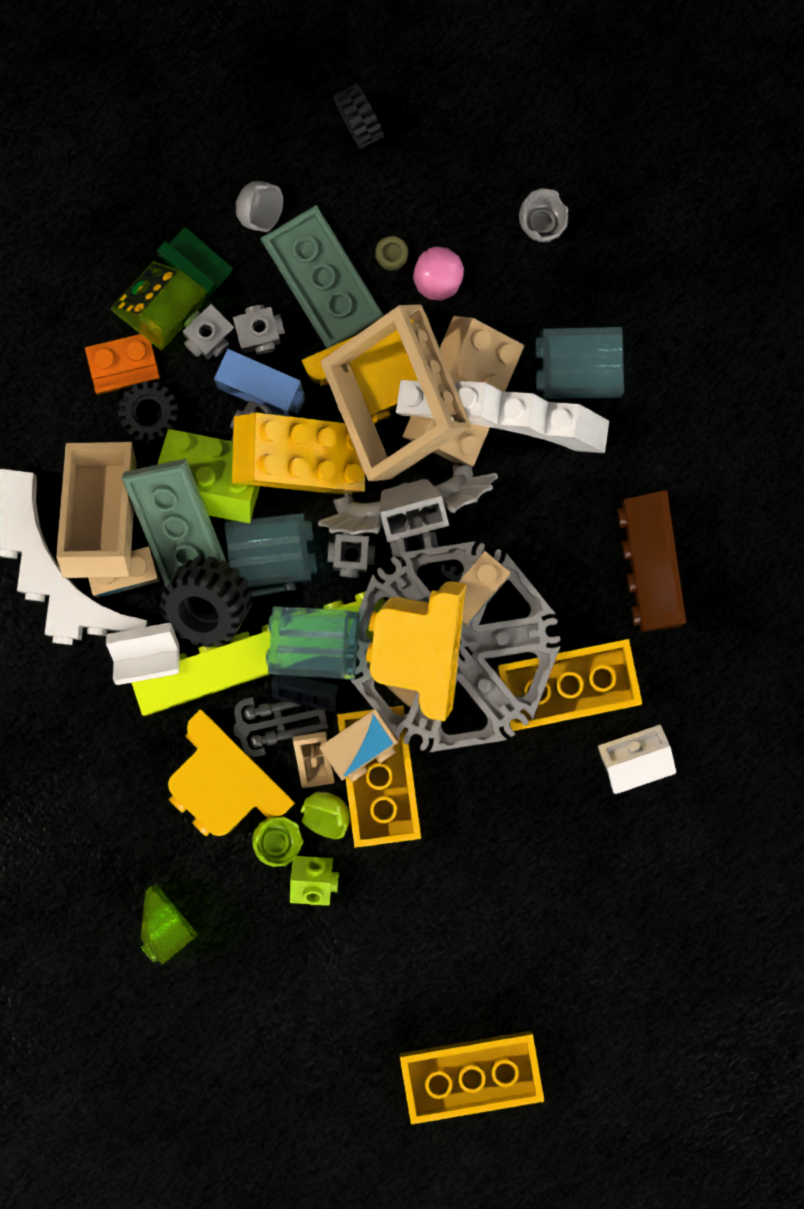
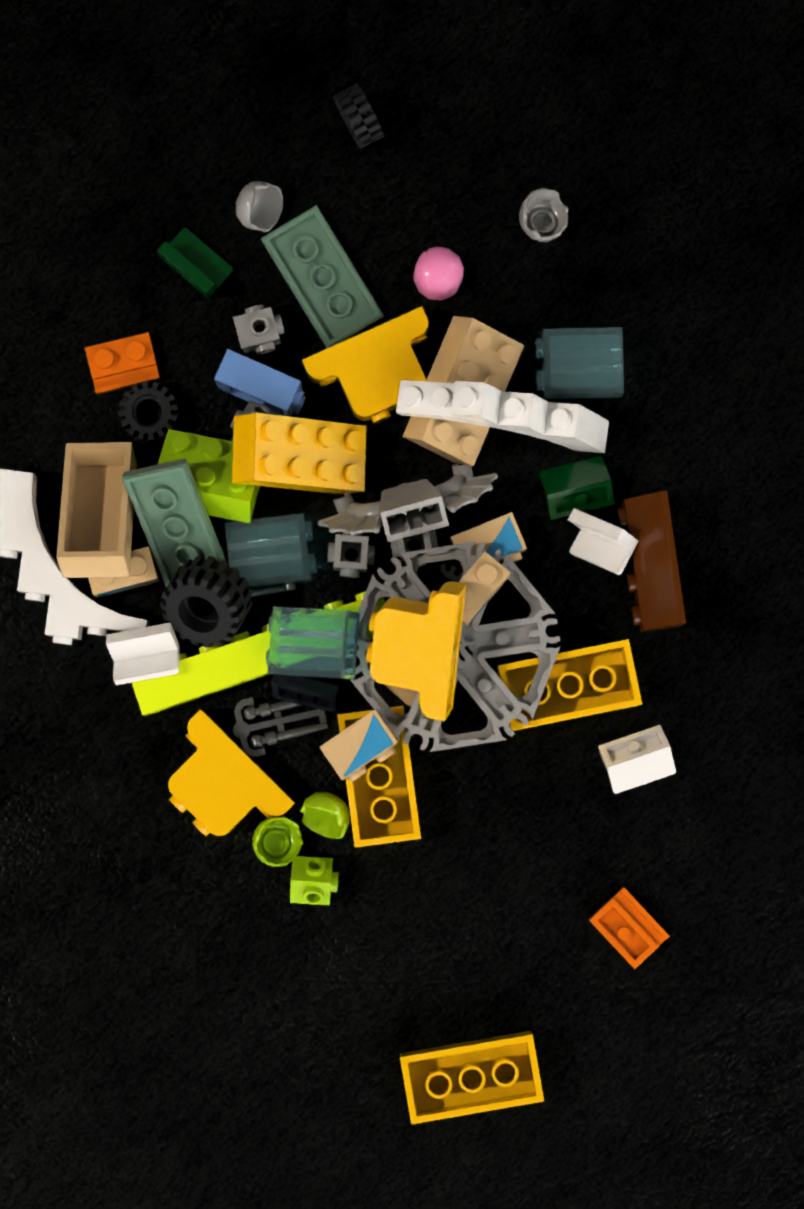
(160, 303): clear neon green slope -> none
(163, 927): clear neon green slope -> none
(208, 321): light grey brick -> none
(312, 763): tan slope -> none
(391, 253): olive tile -> none
(432, 377): tan window -> none
(495, 534): none -> tan brick
(578, 486): none -> dark green panel
(601, 542): none -> white panel
(629, 928): none -> orange plate

